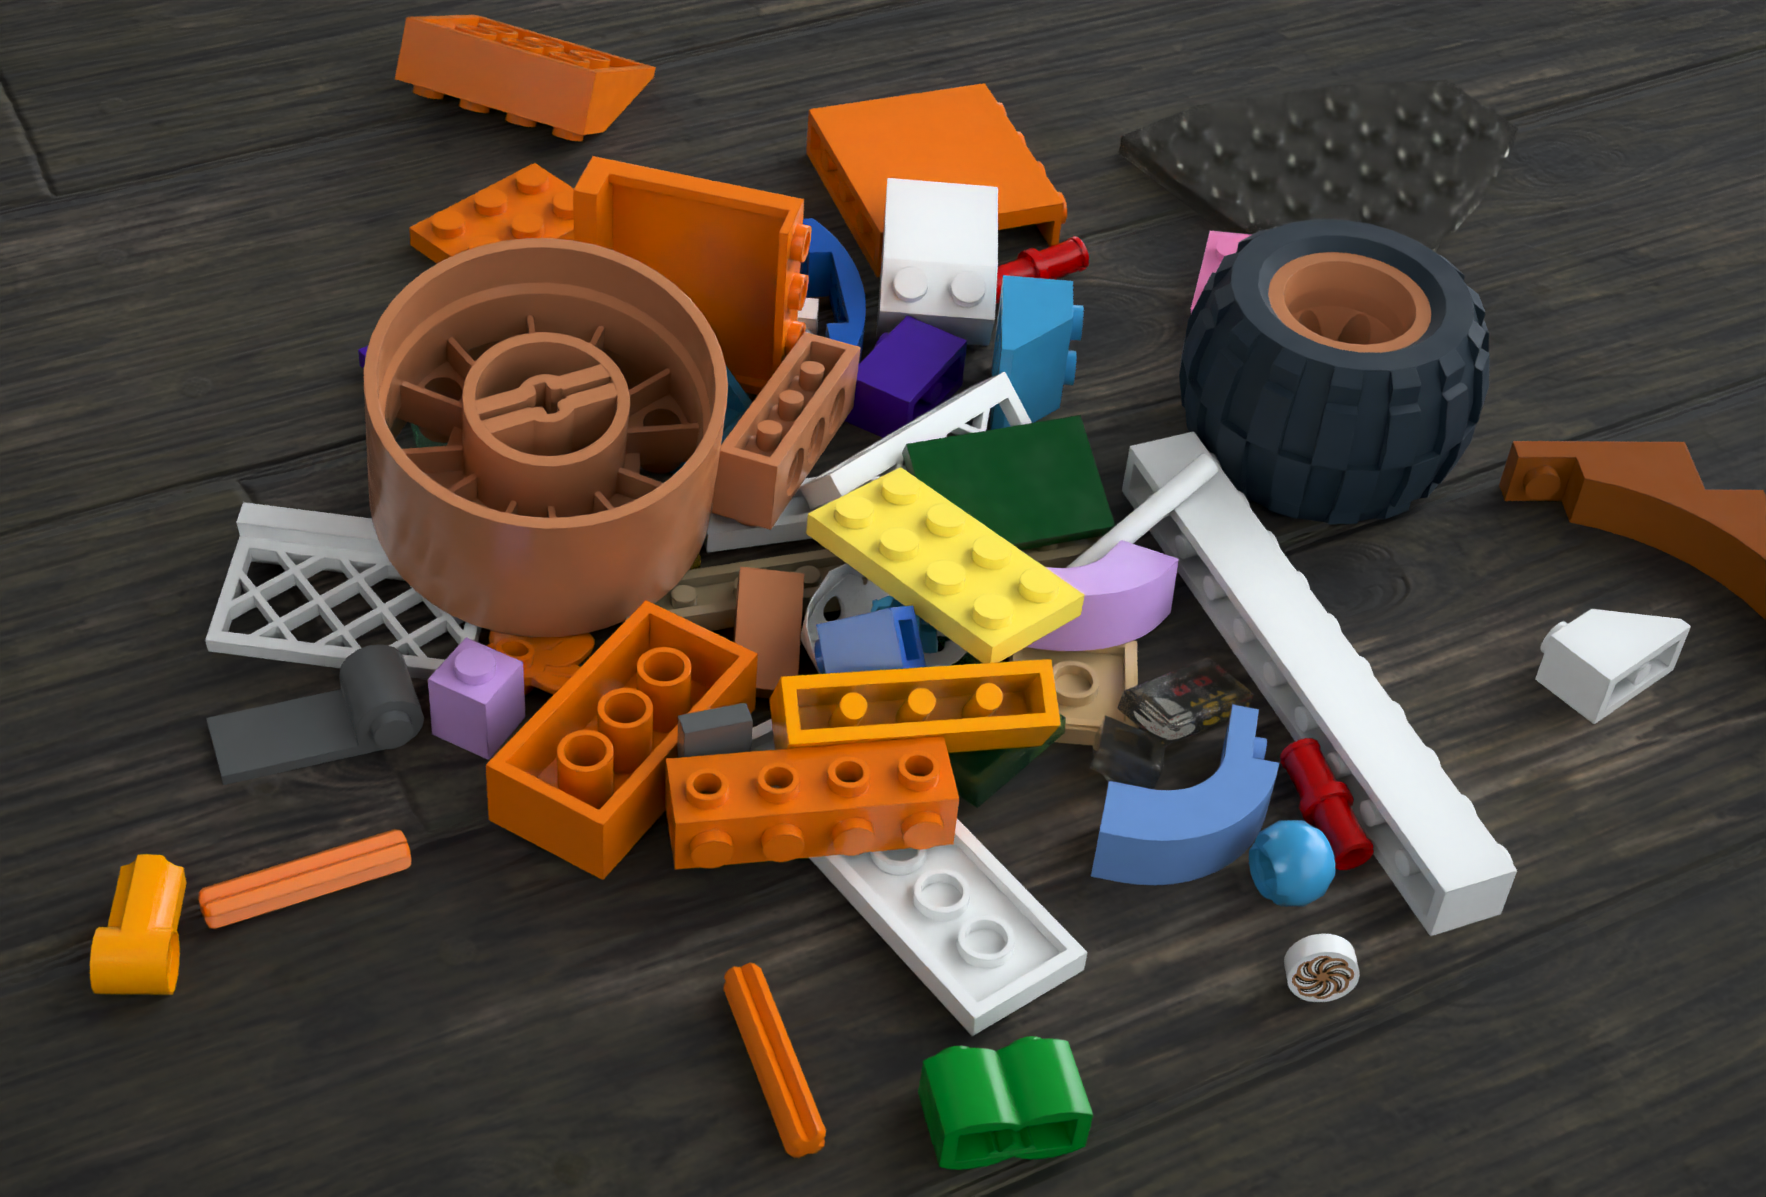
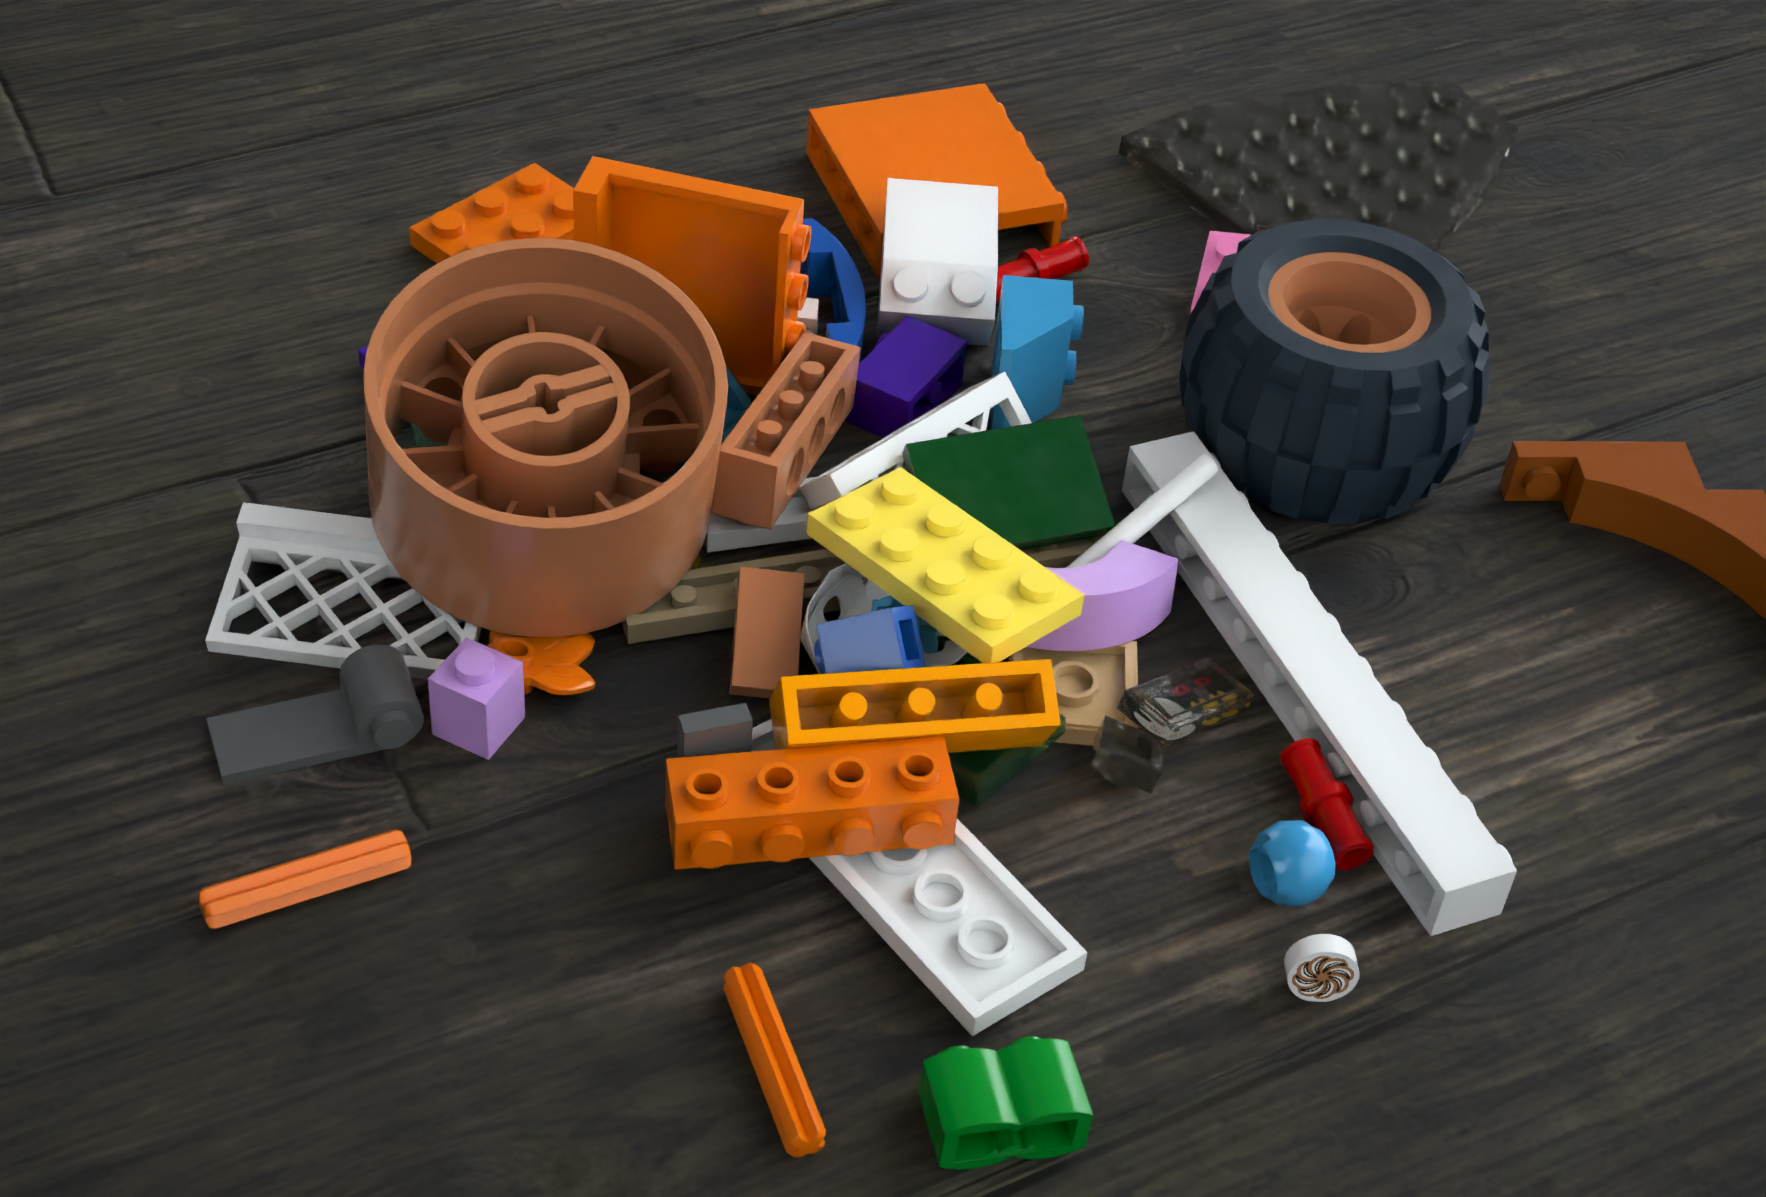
(141, 943): light orange piece -> none
(518, 73): orange slope -> none
(593, 758): orange brick -> none
(1193, 830): medium blue arch -> none
(1608, 658): white slope -> none

